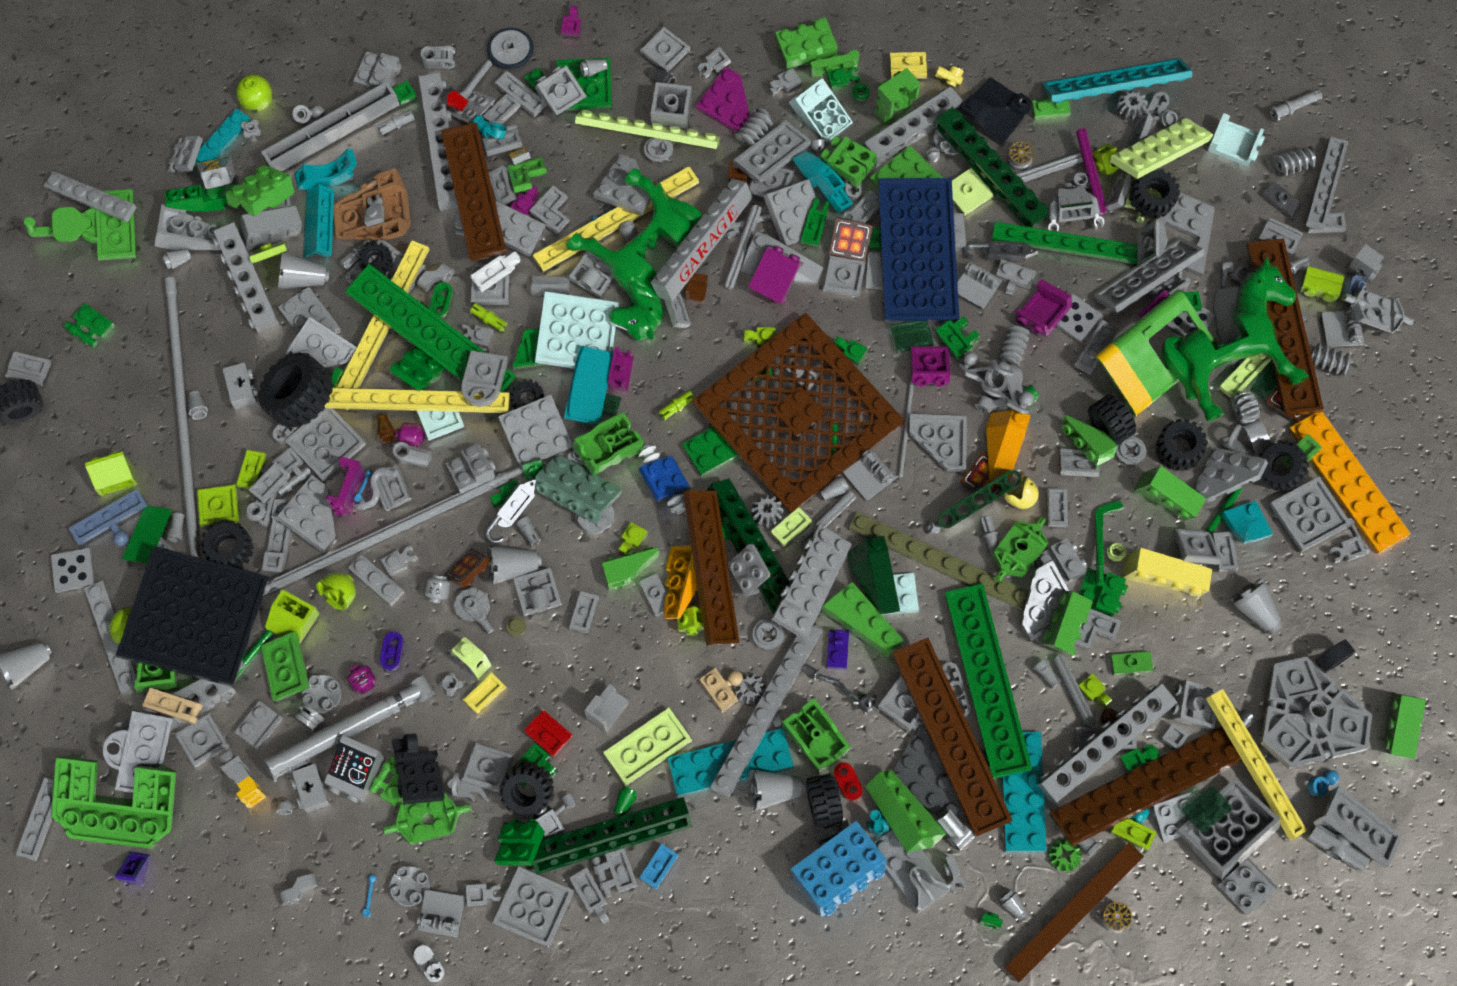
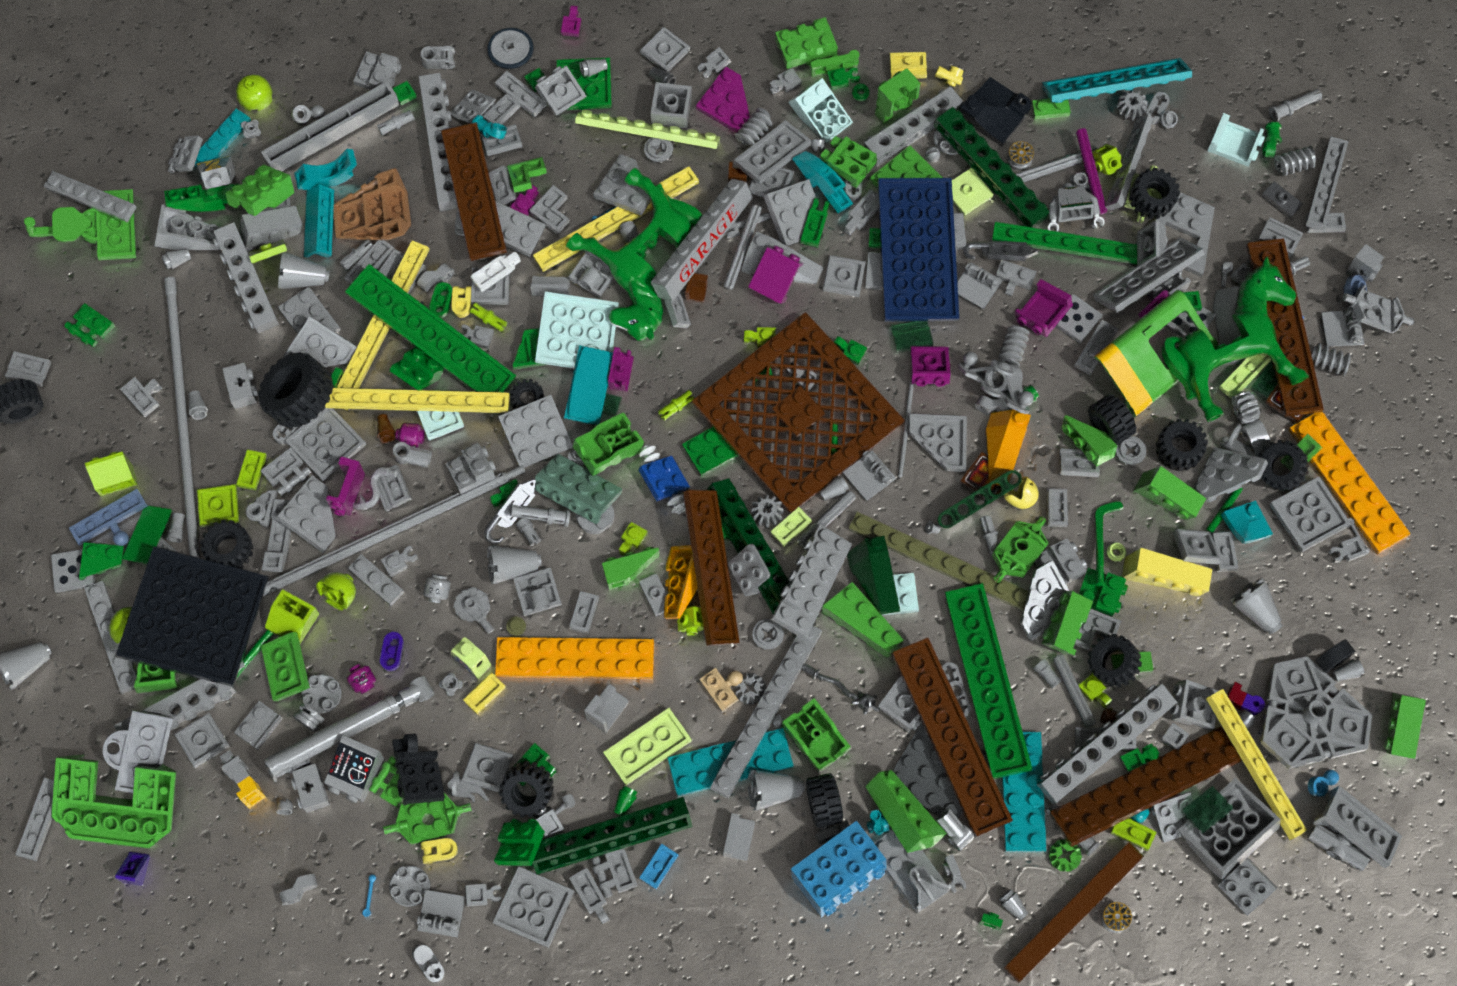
(99, 558): none -> green wing
(141, 396): none -> light grey plate
(171, 705): tan plate -> none
(269, 482): light grey plate -> none
(357, 497): dark azure hinge -> none
(375, 212): light grey plate -> none
(376, 250): black tyre -> none
(446, 850): none -> light yellow plate
(459, 100): piece -> none
(461, 306): none -> light yellow plate
(468, 568): tile -> none
(484, 376): light grey plate -> none
(519, 155): light grey tile -> none
(532, 468): green plate -> none
(548, 733): red plate -> none
(550, 515): none -> light grey pin
(574, 658): none -> light orange plate
(738, 837): none -> light grey panel
(838, 649): dark purple plate -> none
(847, 781): red plate -> none
(850, 239): tile -> none
(954, 339): green plate -> none
(1103, 650): none -> black tyre
(1161, 148): yellowish green plate -> none
(1243, 700): none -> leg
(1273, 139): none -> green connector
(1321, 284): lime brick -> none
(1349, 670): none -> light grey cone

